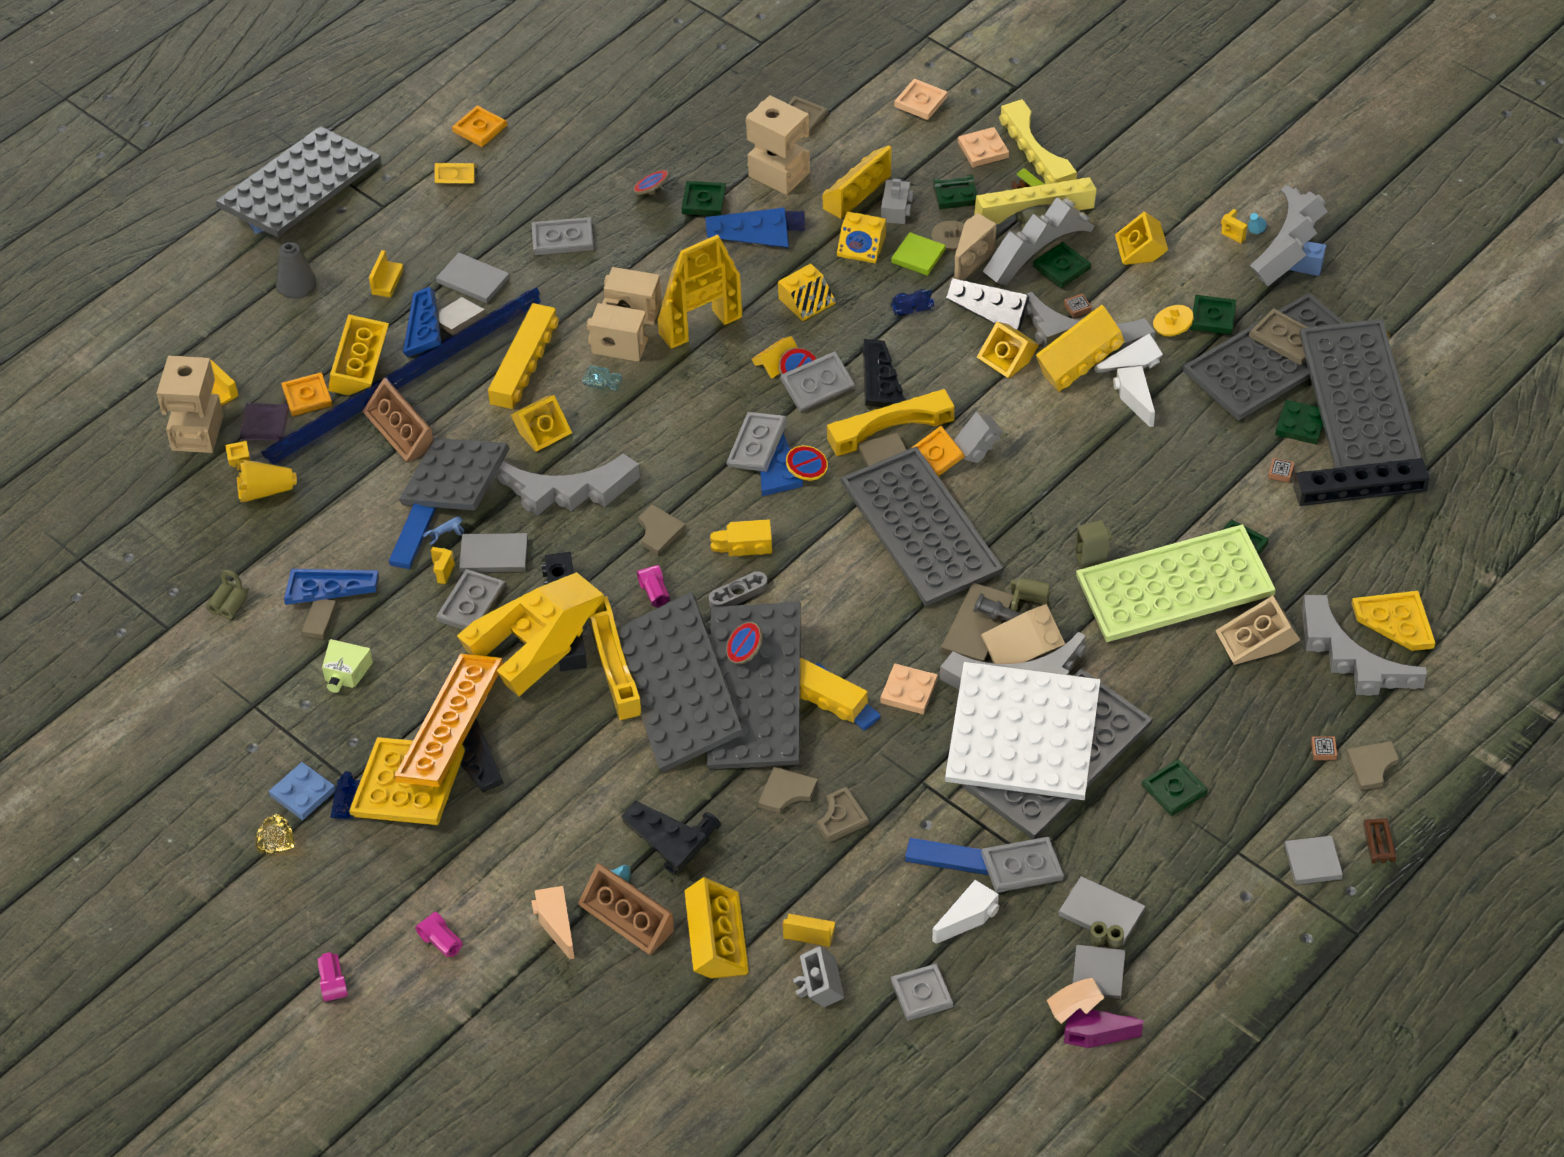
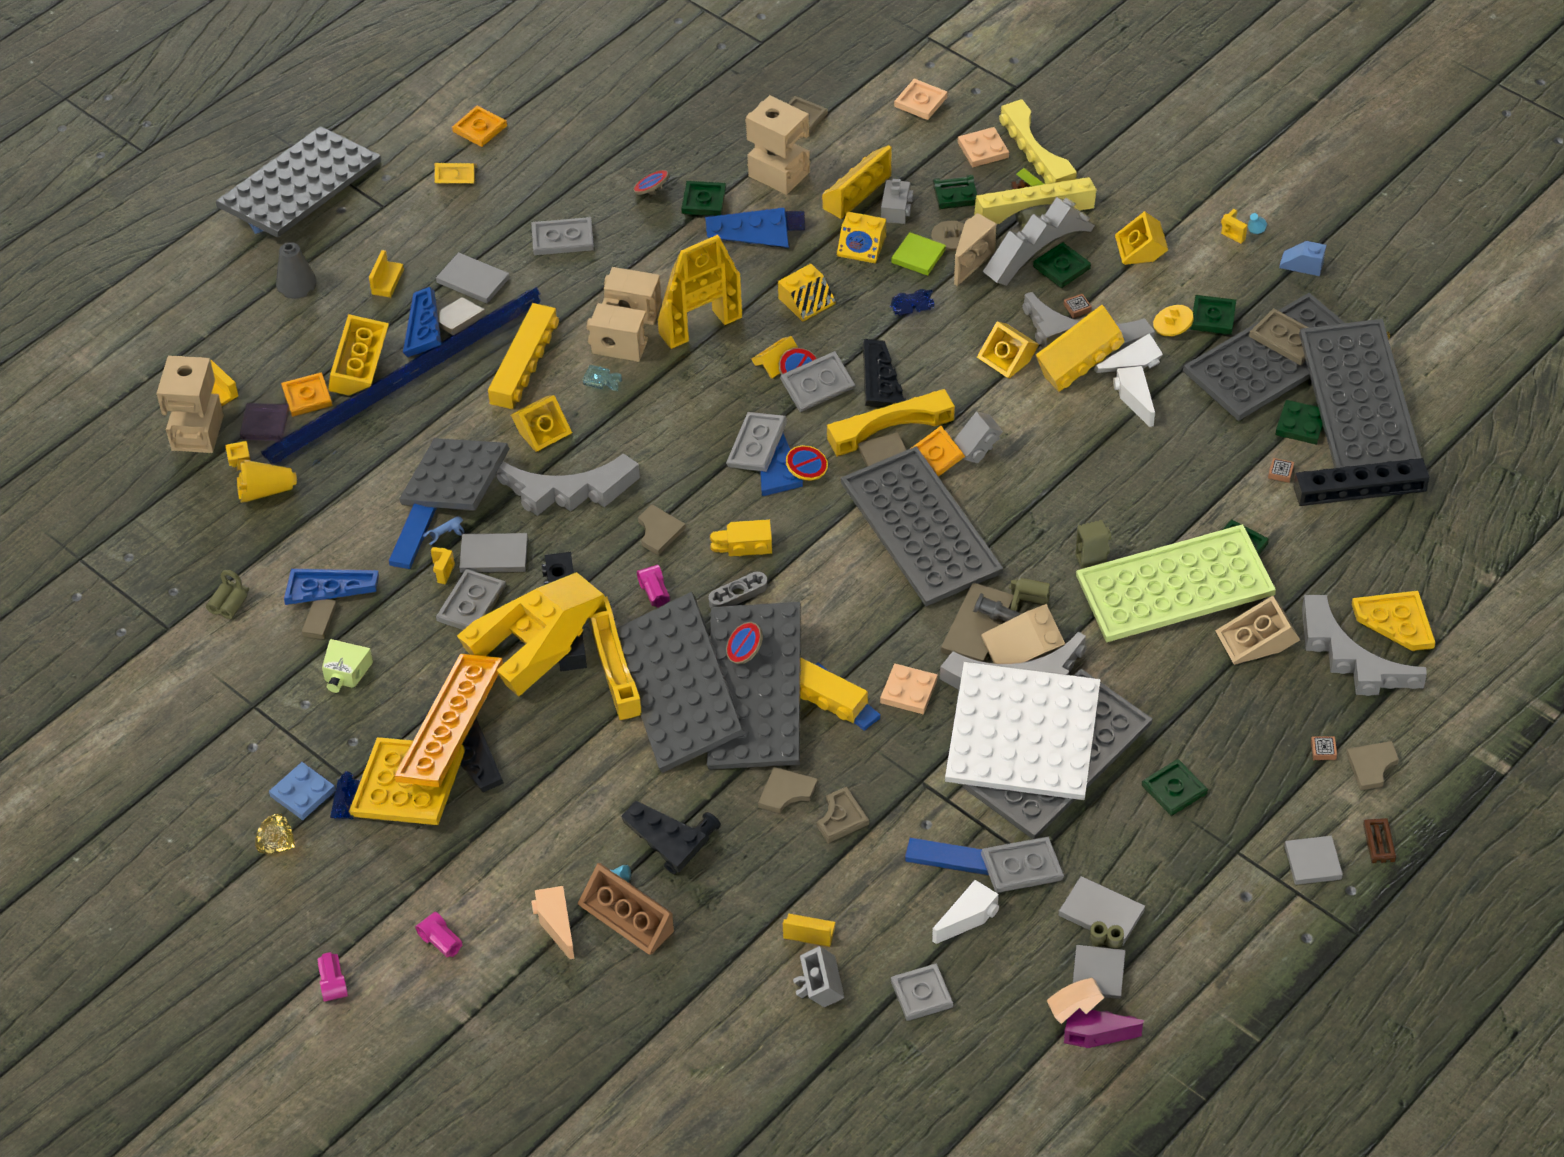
(398, 422): medium nougat slope -> none
(715, 930): yellow slope -> none
(990, 302): wing -> none
(1296, 231): light grey arch -> none

